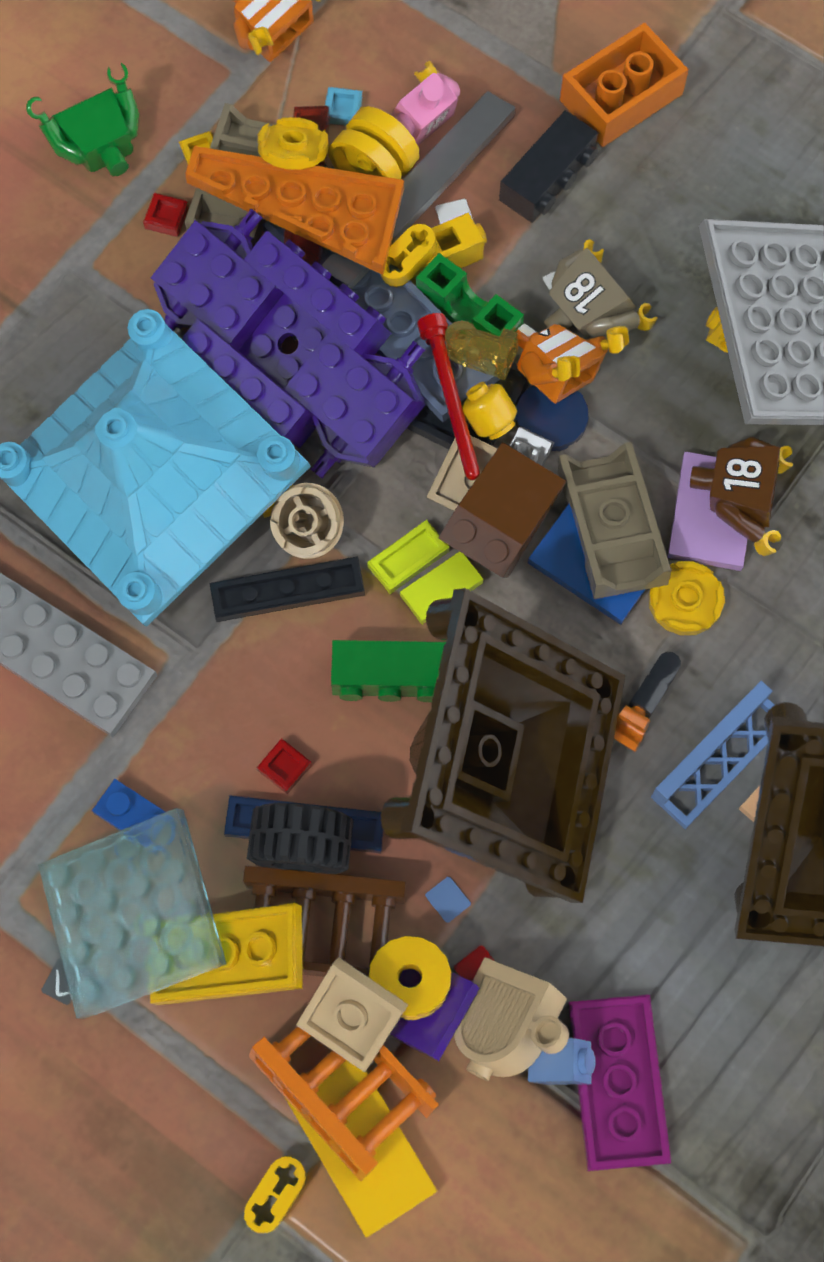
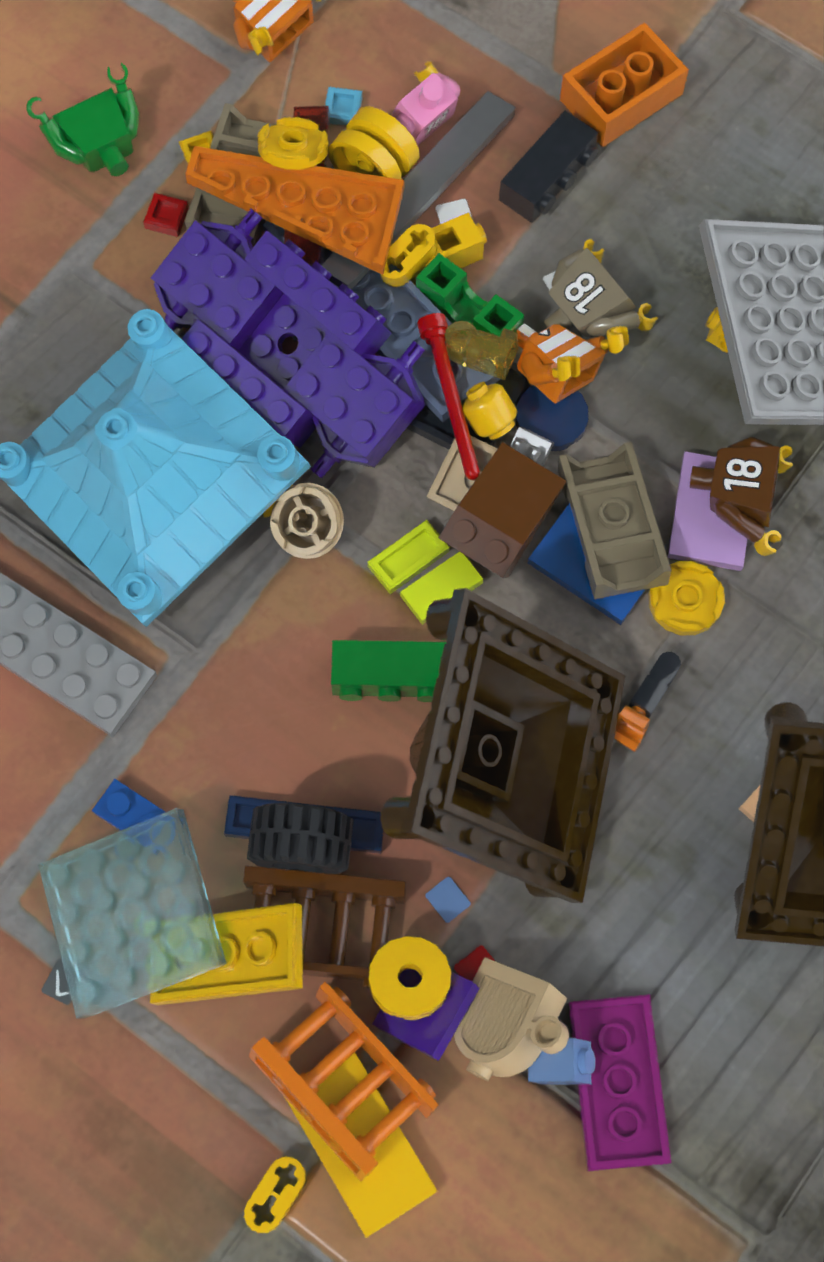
(284, 766): red tile -> none
(287, 589): black tile -> none
(351, 1014): tan tile -> none
(703, 754): medium blue fence -> none

